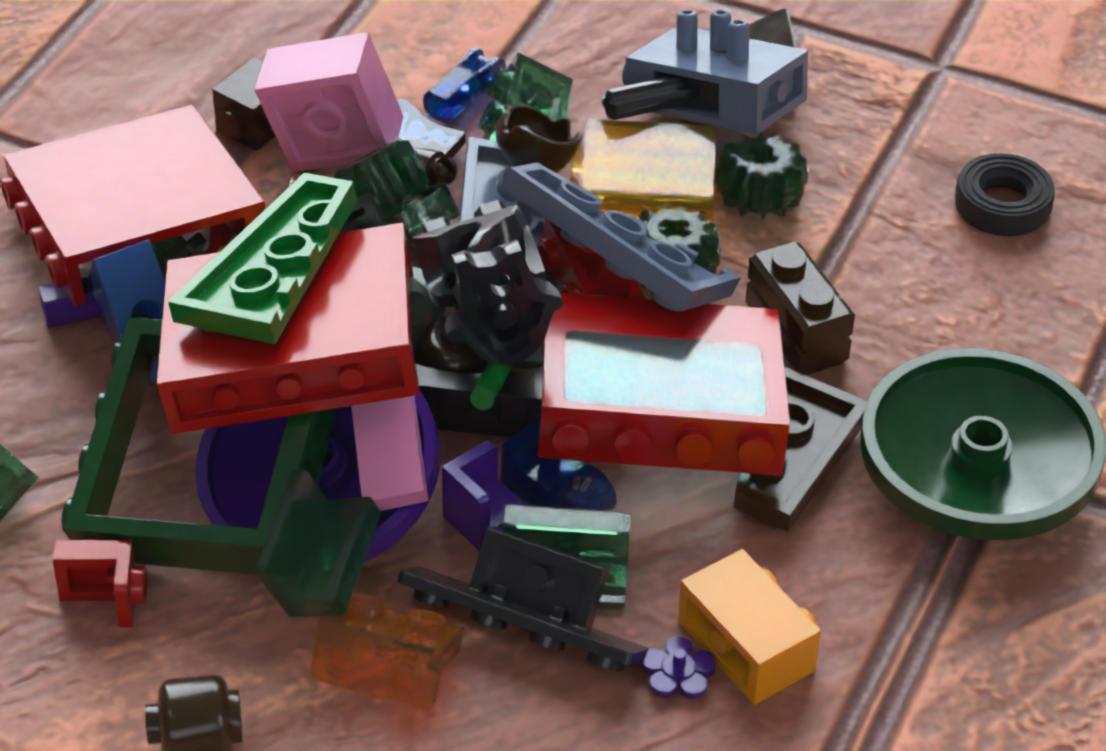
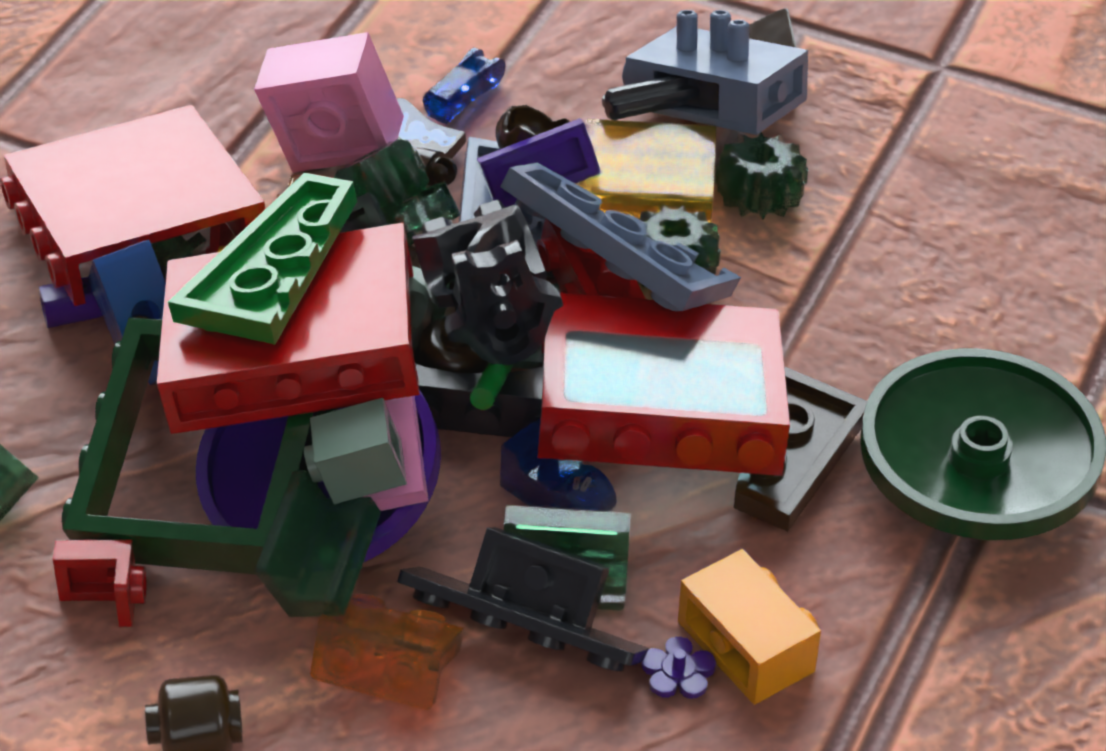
(239, 109): dark brown brick -> none
(356, 451): none -> sand green brick
(473, 493): dark purple panel -> none
(525, 84): clear green bracket -> none
(561, 149): none -> dark purple tile
(811, 316): dark brown brick -> none
(999, 216): black tyre -> none

